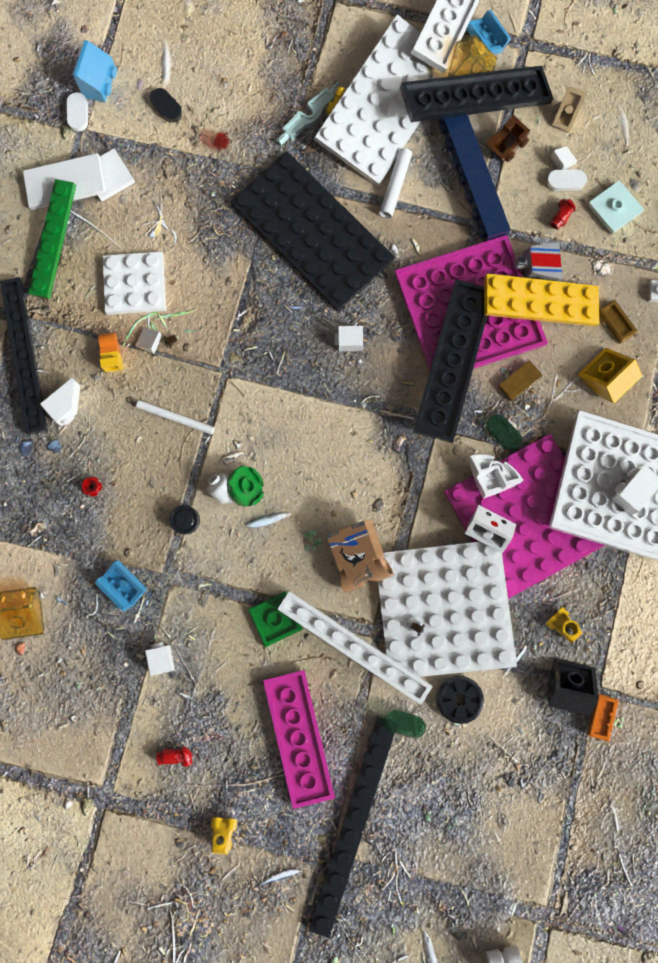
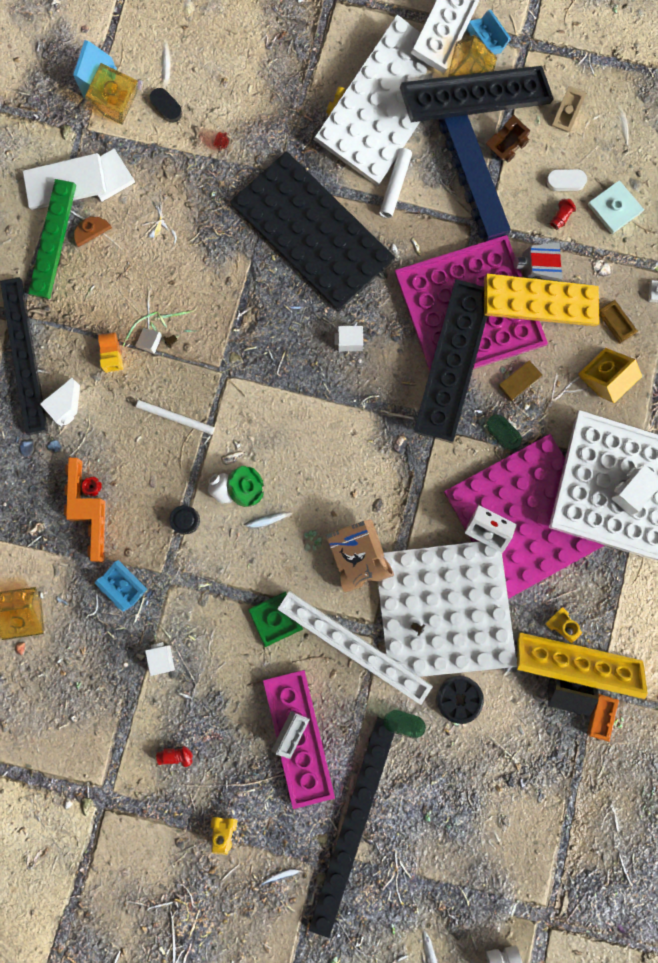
(77, 112): white tile -> none
(85, 510): none -> orange bracket
(90, 229): none -> dark orange plate
(112, 93): none -> clear yellow slope
(134, 283): white plate -> none
(290, 734): none -> light grey plate
(302, 121): light aqua piece -> none
(492, 475): white brick -> none
(563, 158): white slope -> none
(581, 665): none -> yellow plate

